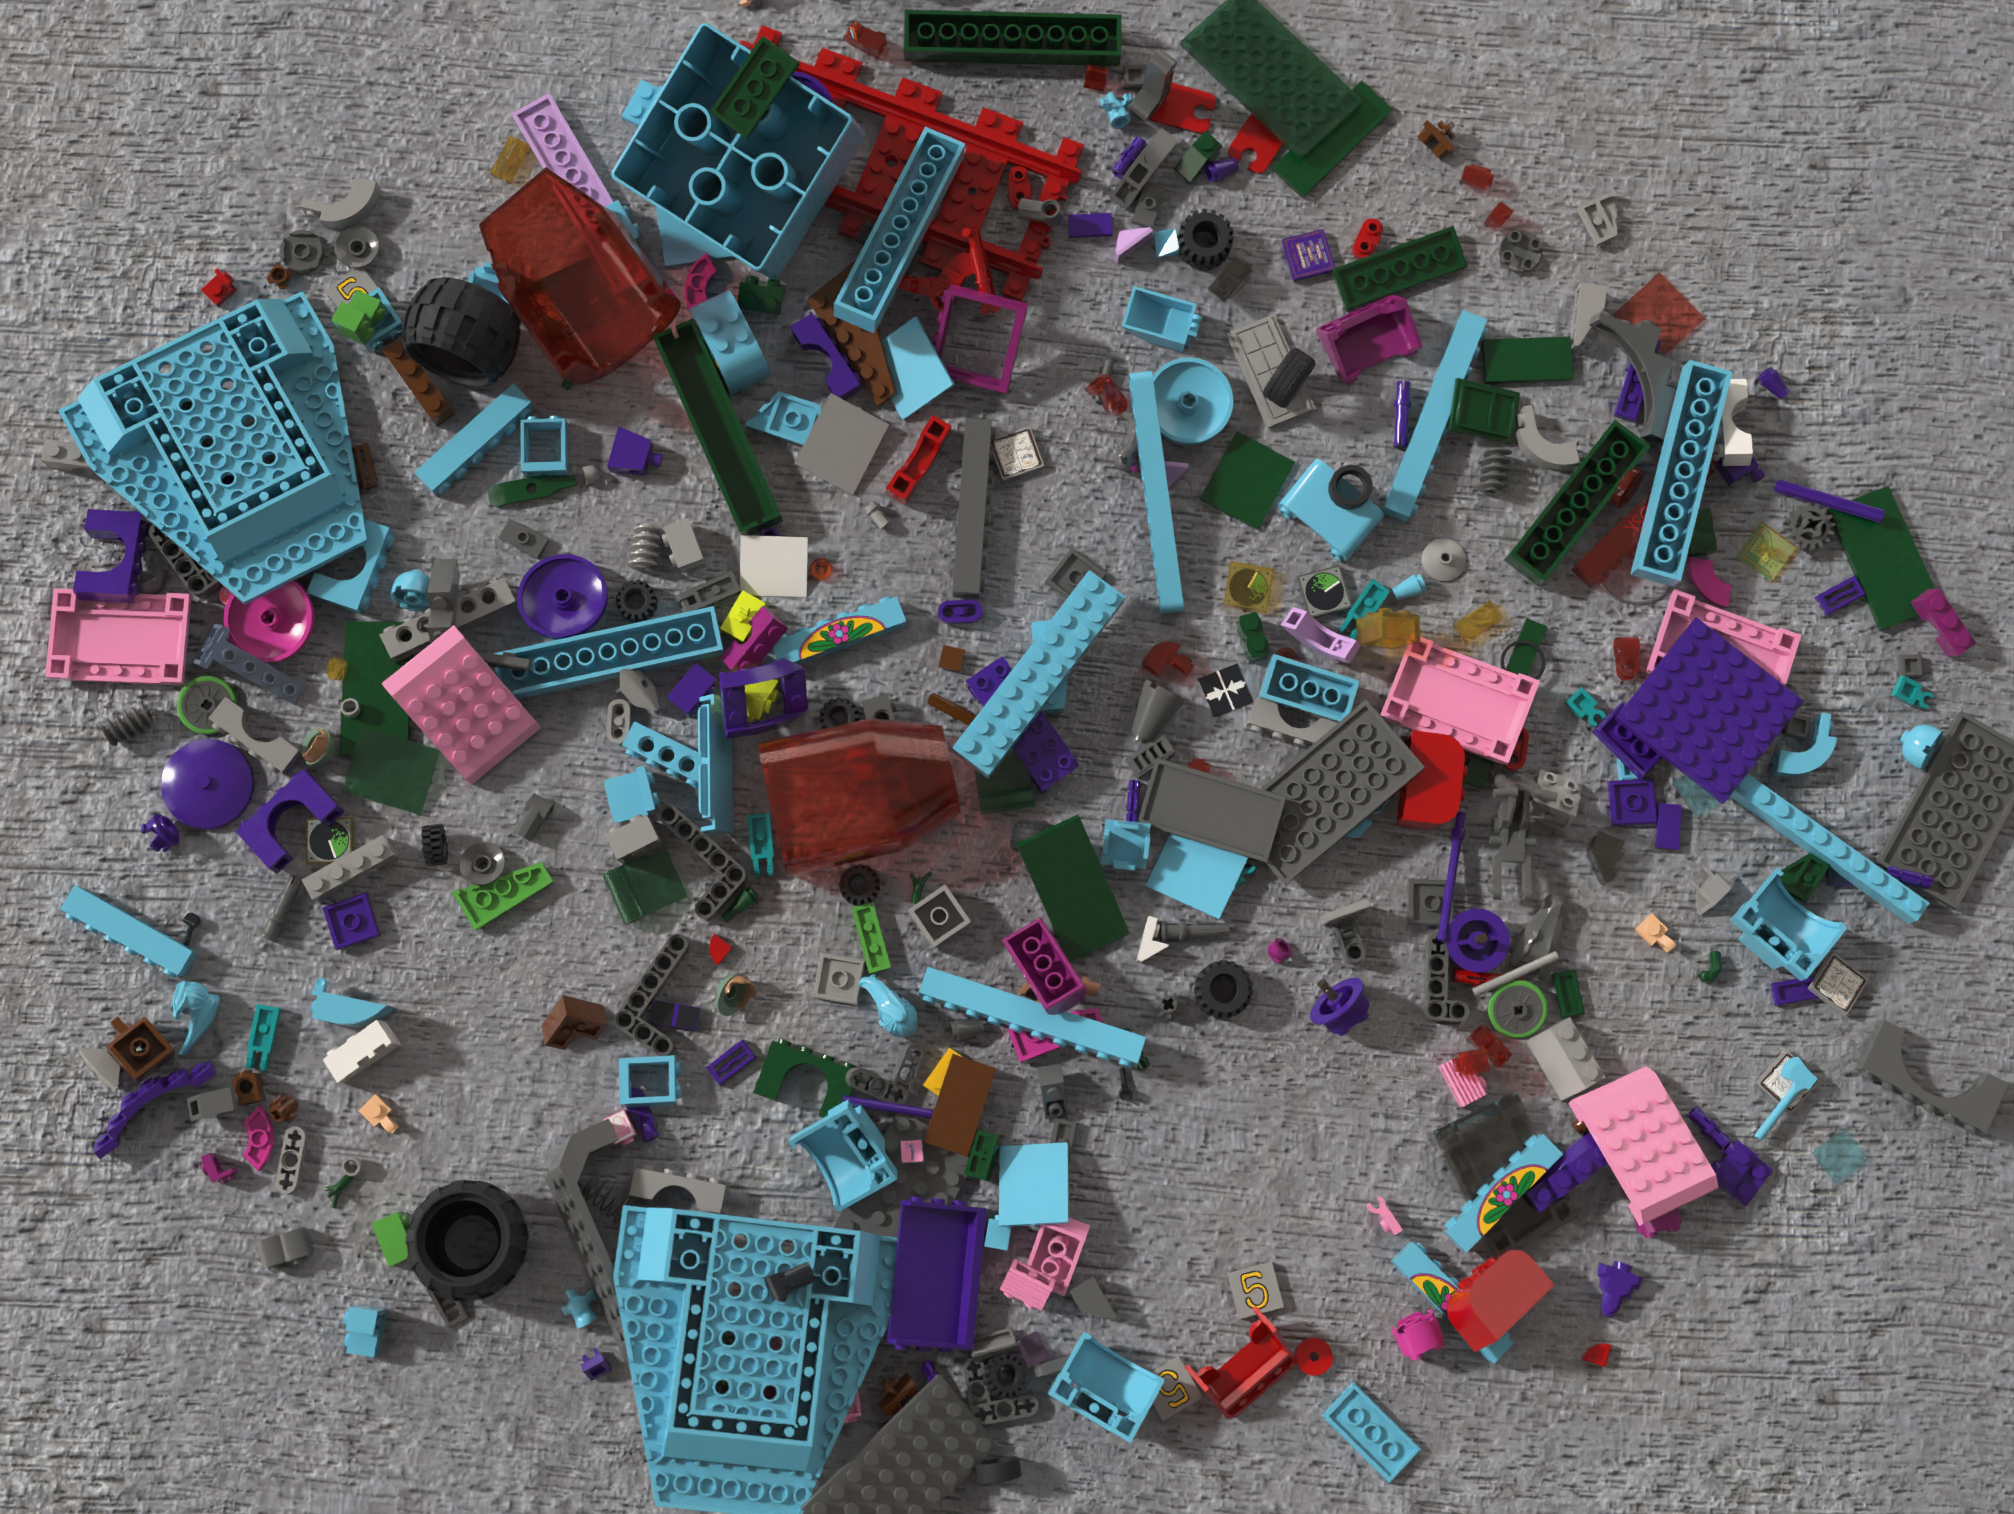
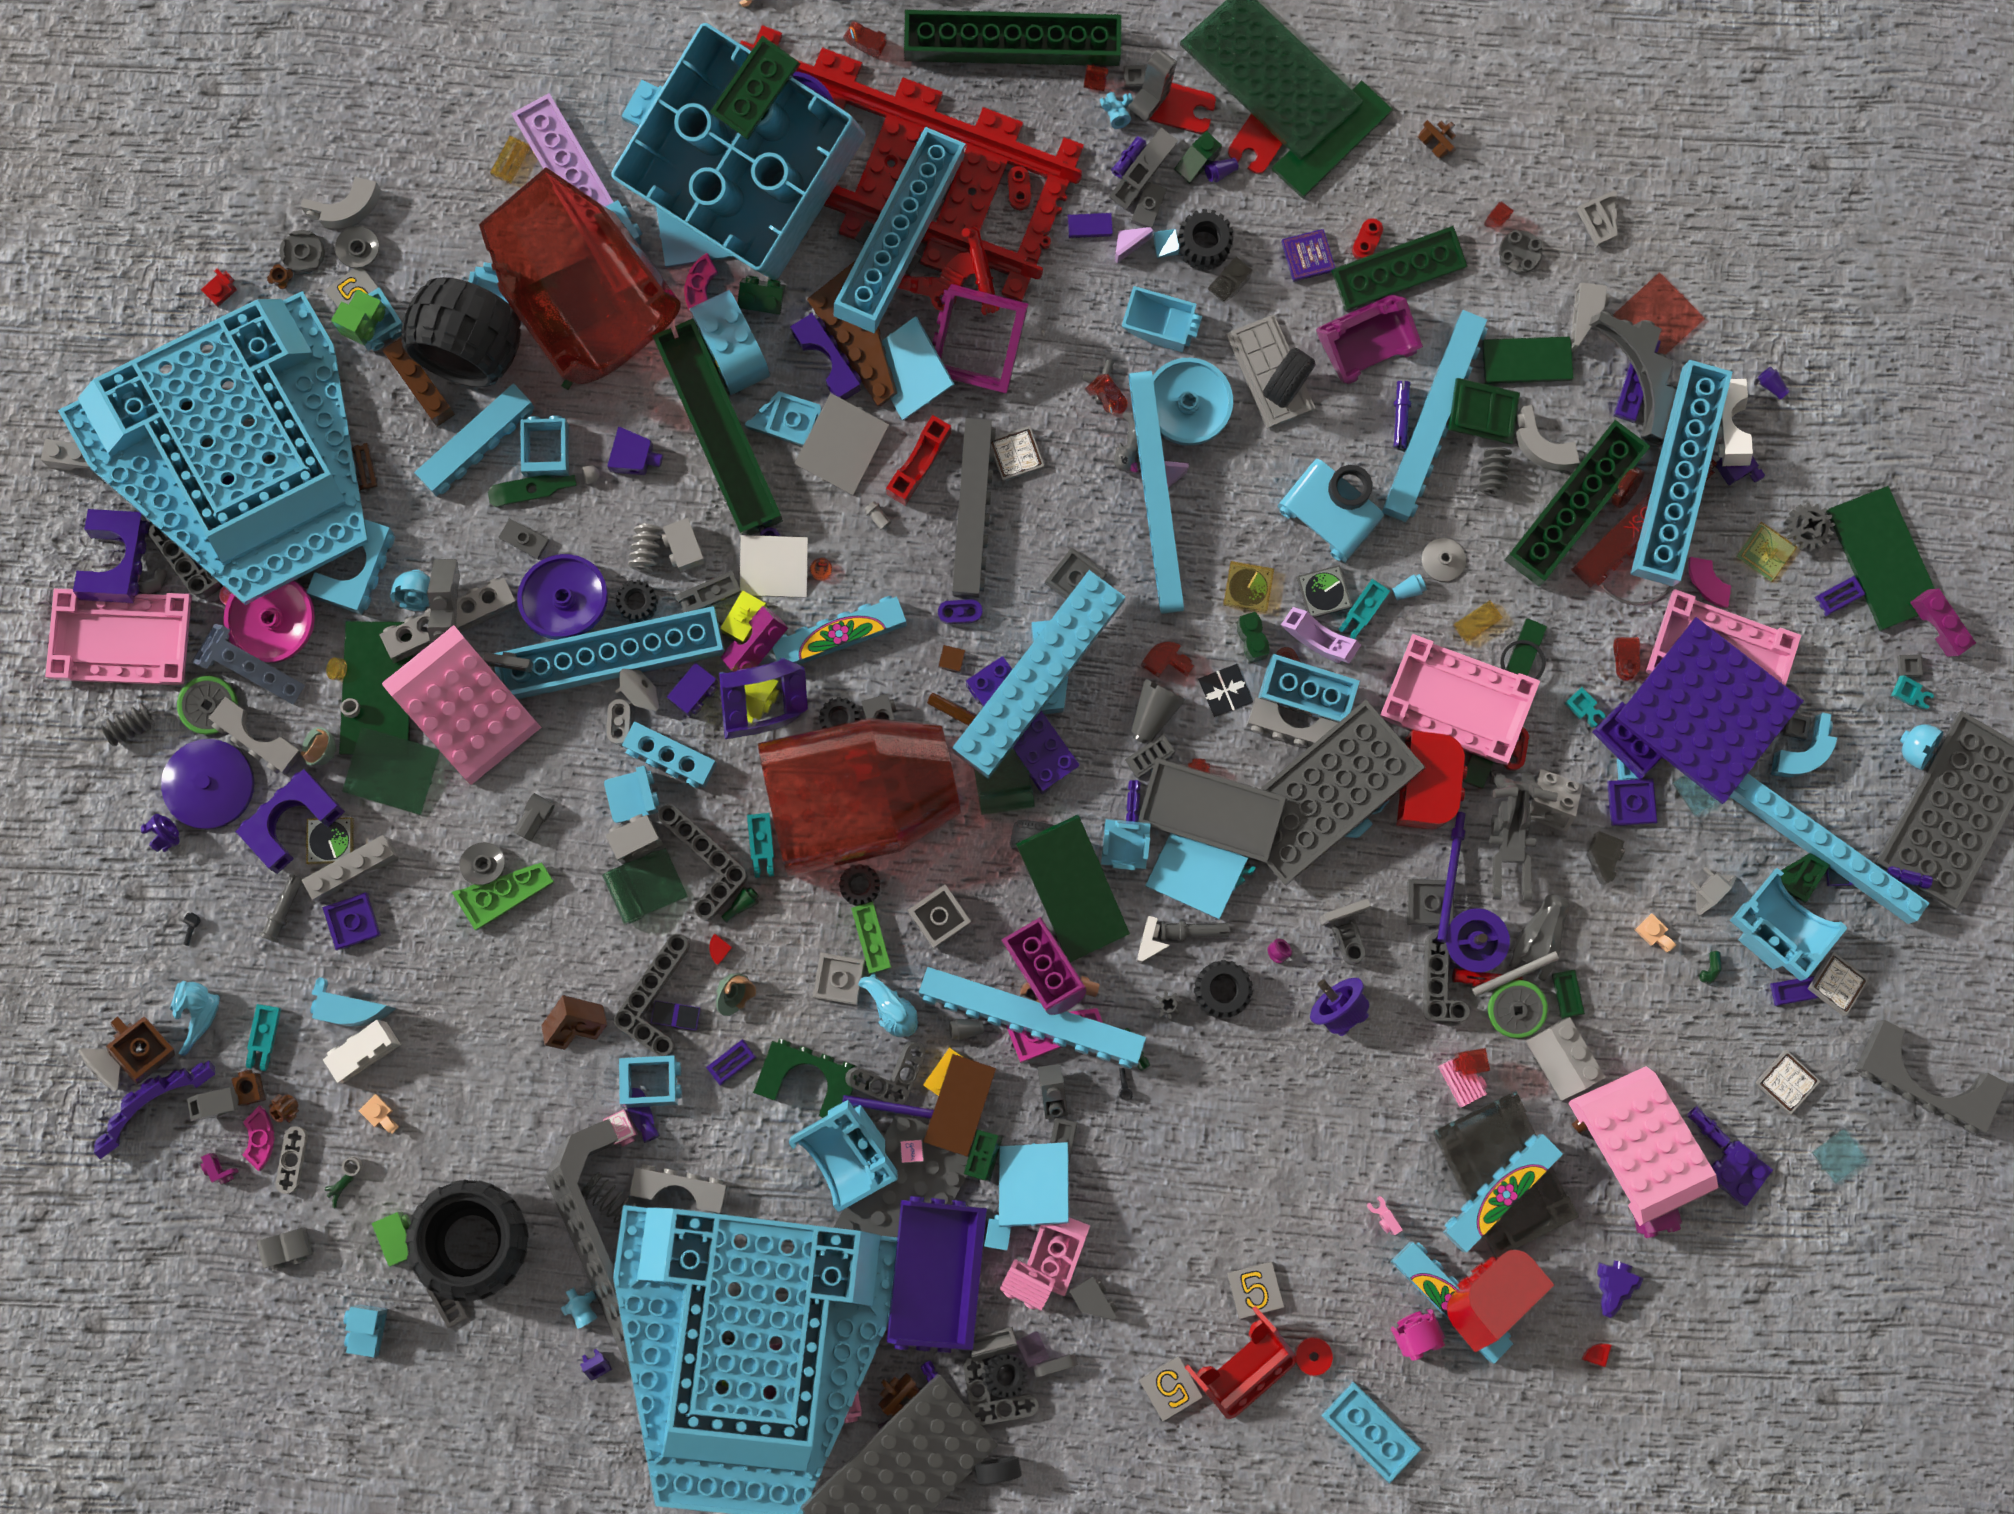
(129, 931): medium azure brick -> none
(434, 845): black tyre -> none
(716, 770): medium azure slope -> none
(785, 1282): black piece -> none
(918, 885): dark green bar -> none
(1038, 210): dark grey piece -> none
(1105, 1386): medium azure piece -> none
(1247, 480): dark green piece -> none
(1388, 629): clear yellow brick -> none
(1477, 176): clear red brick -> none
(1482, 1038): clear red leg -> none
(1572, 1168): dark purple piece -> none
(1668, 826): dark purple tile -> none
(1703, 537): dark green brick -> none
(1802, 1080): medium azure piece -> none
(1829, 500): dark purple axle -> none

